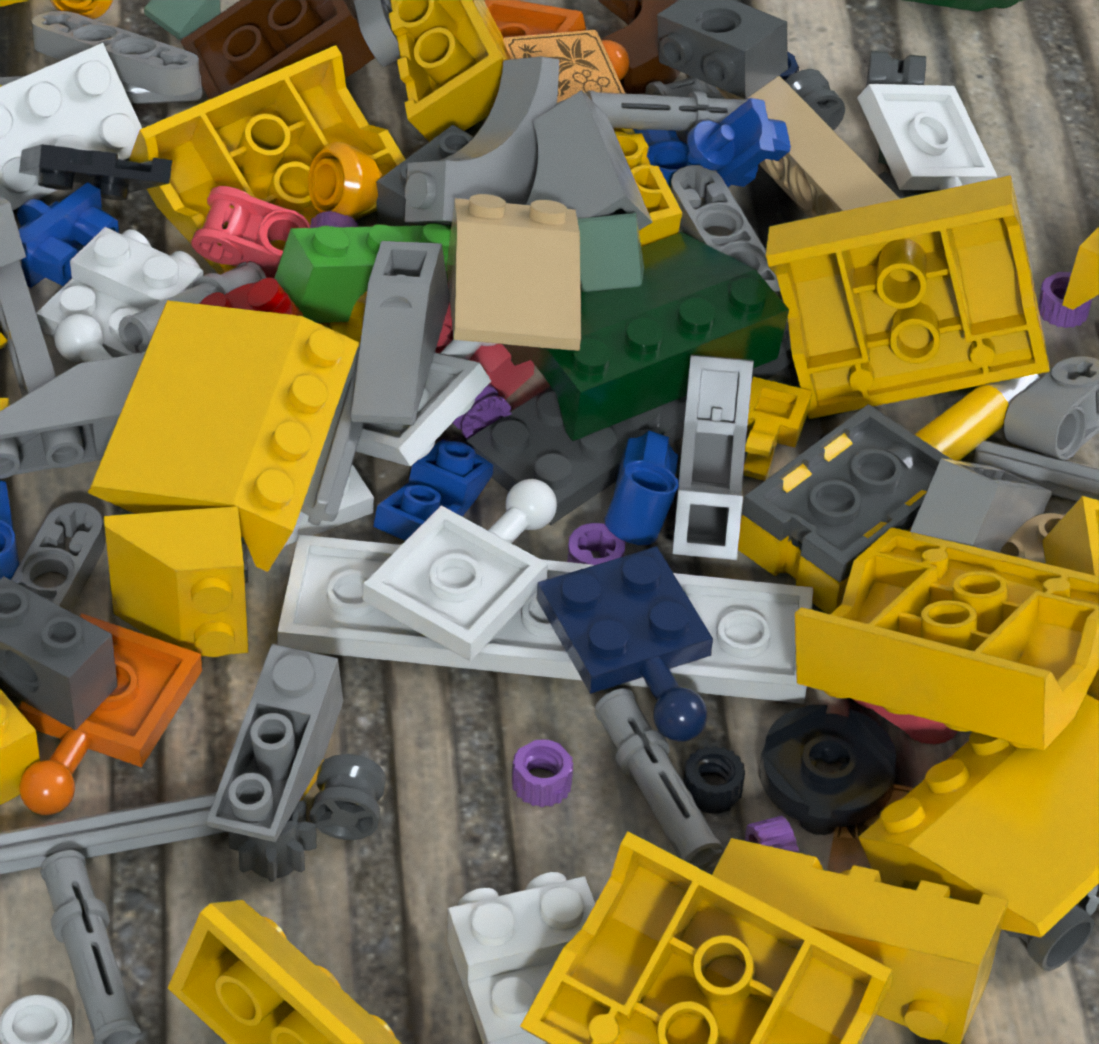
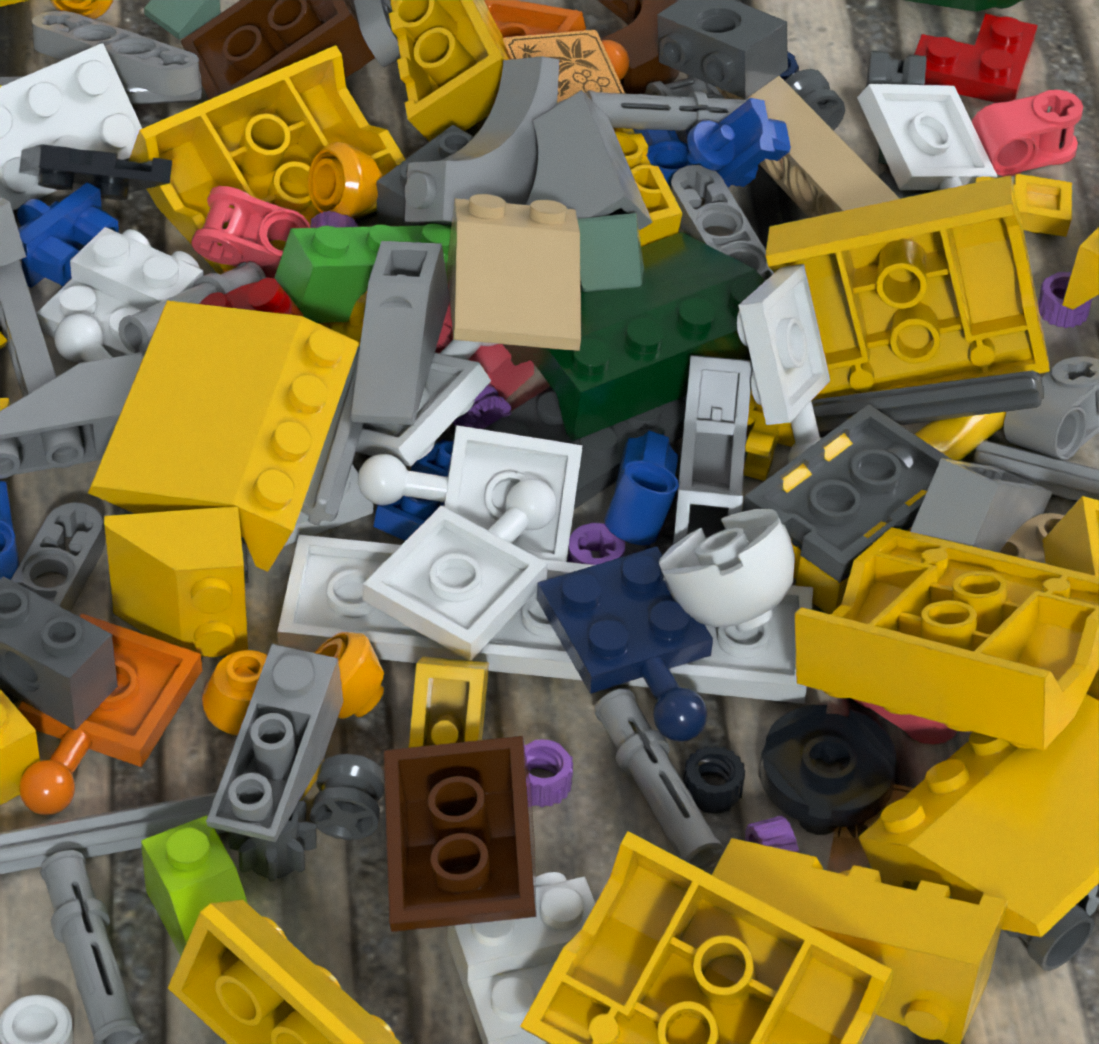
(185, 874): none -> lime slope
(231, 689): none -> light orange cone
(359, 672): none -> light orange cone
(448, 701): none -> yellow slope
(459, 834): none -> reddish brown slope
(479, 479): none -> white plate
(733, 573): none -> white cylinder
(785, 353): none -> white plate
(937, 400): none -> dark grey axle
(986, 70): none -> red plate
(1026, 136): none -> coral piece
(1042, 204): none -> yellow plate

